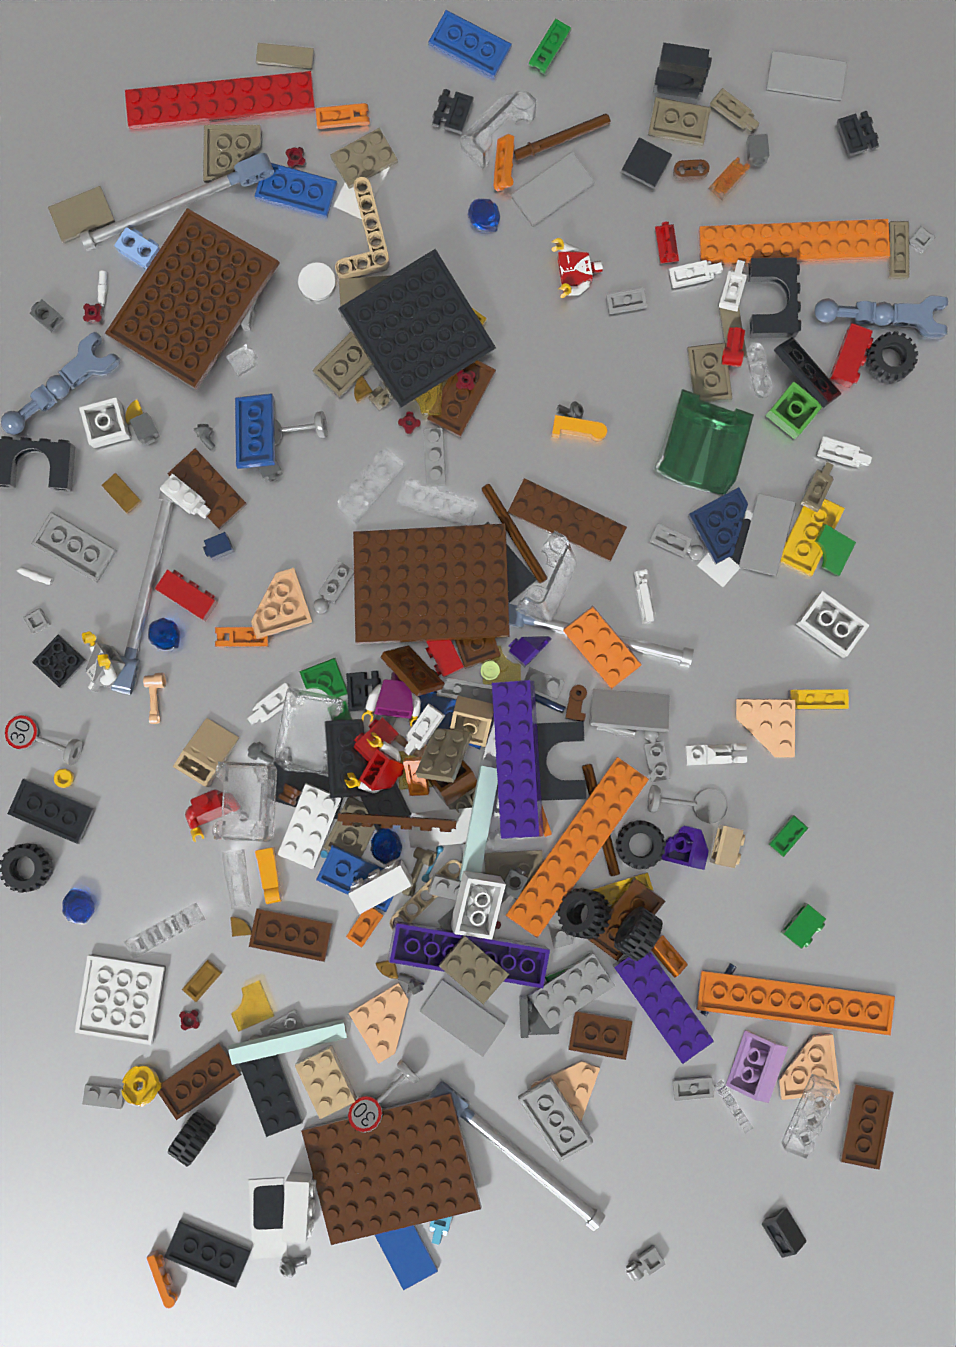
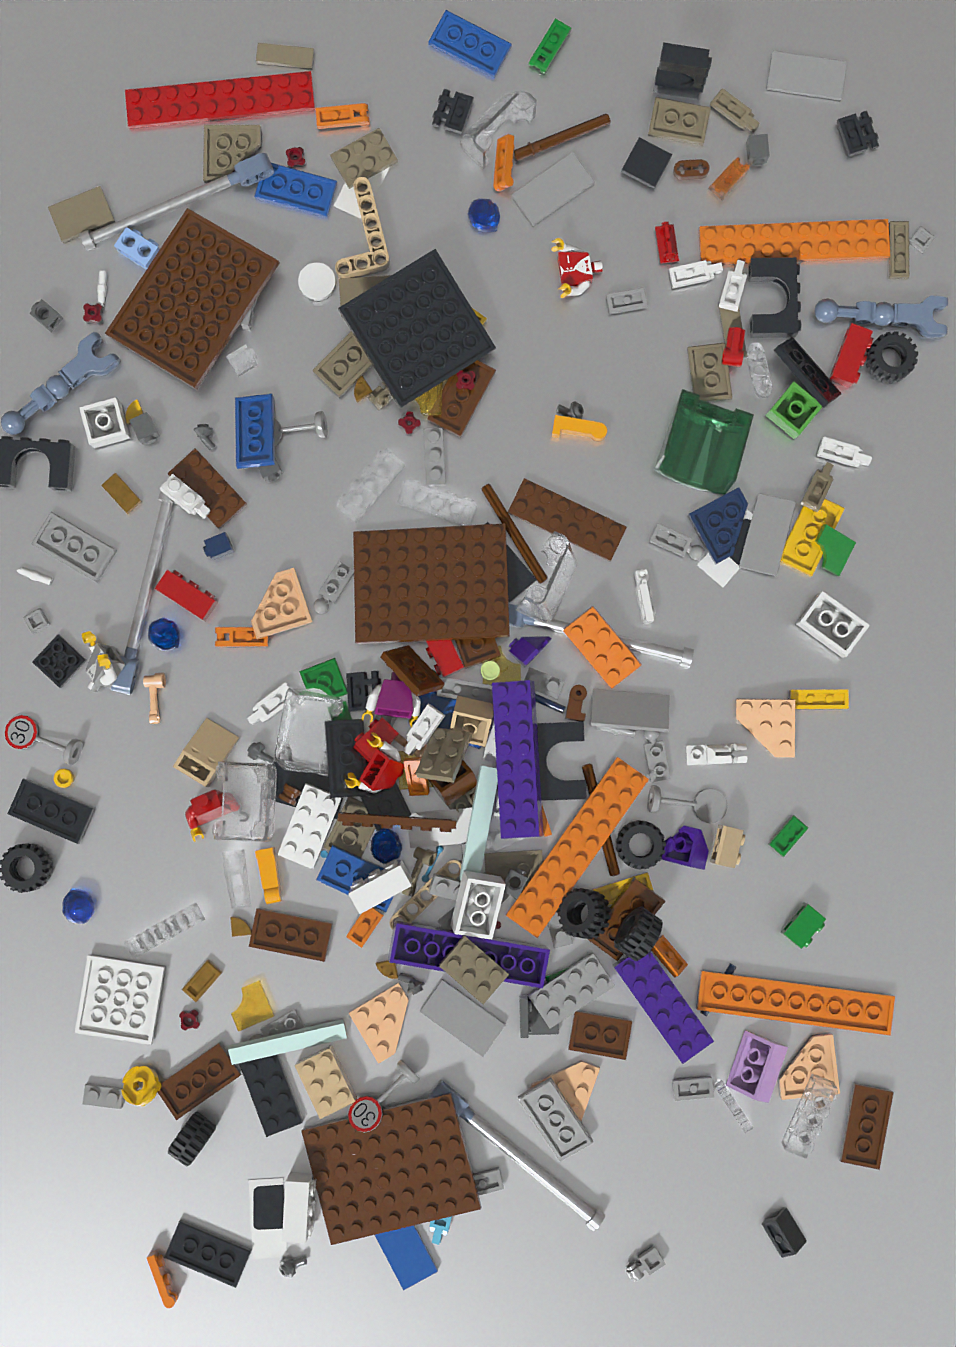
(488, 1181): none -> light grey plate

